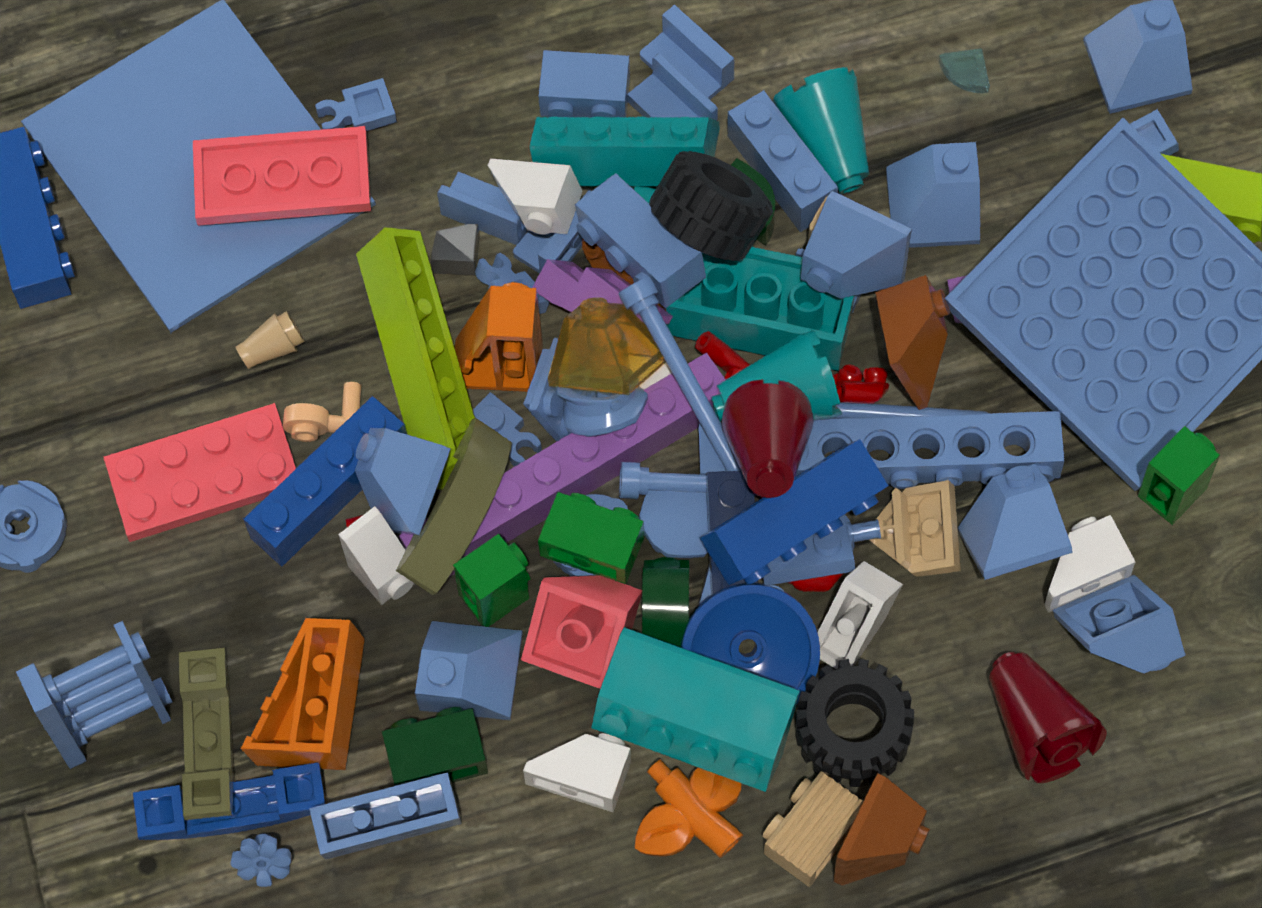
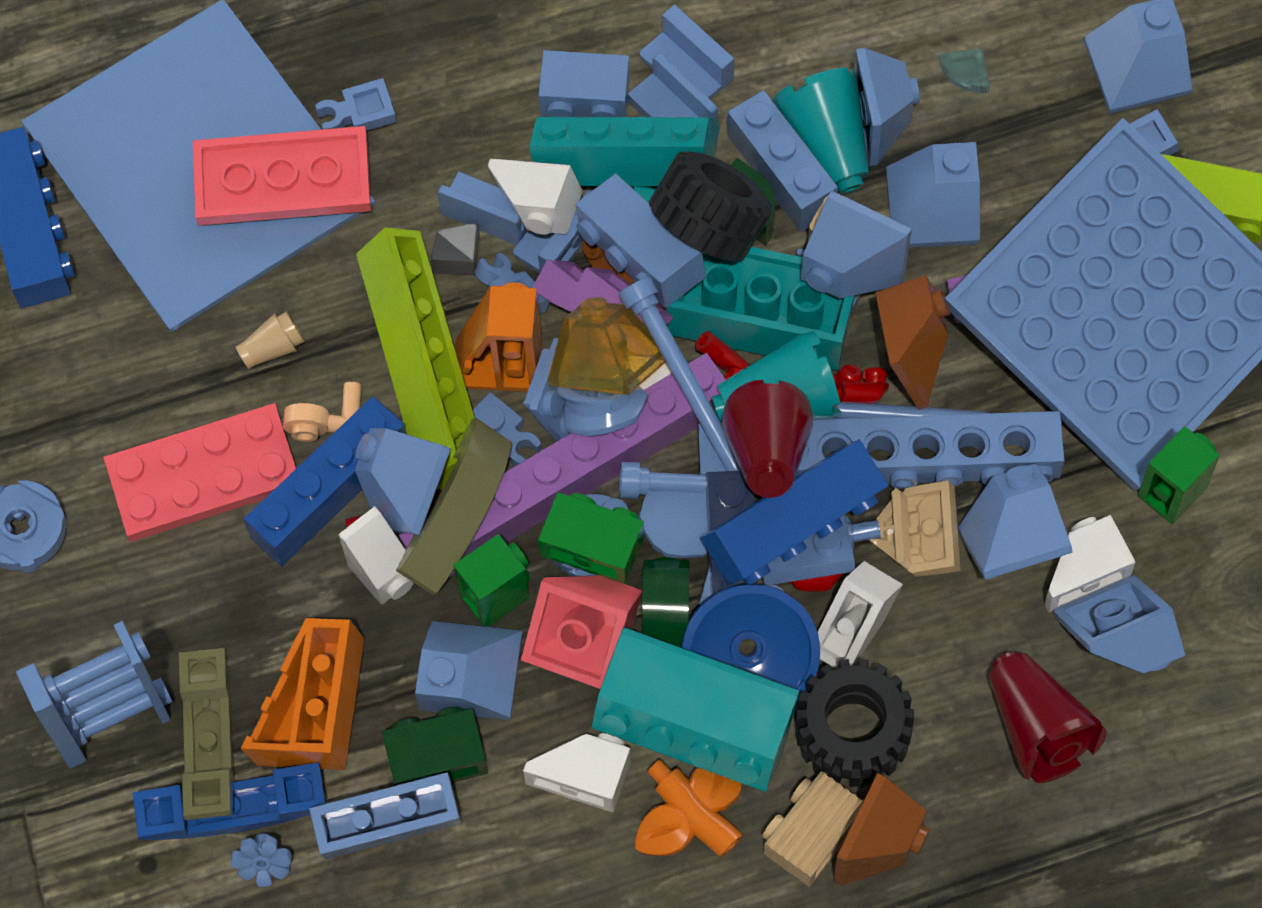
(885, 100): none -> medium blue slope

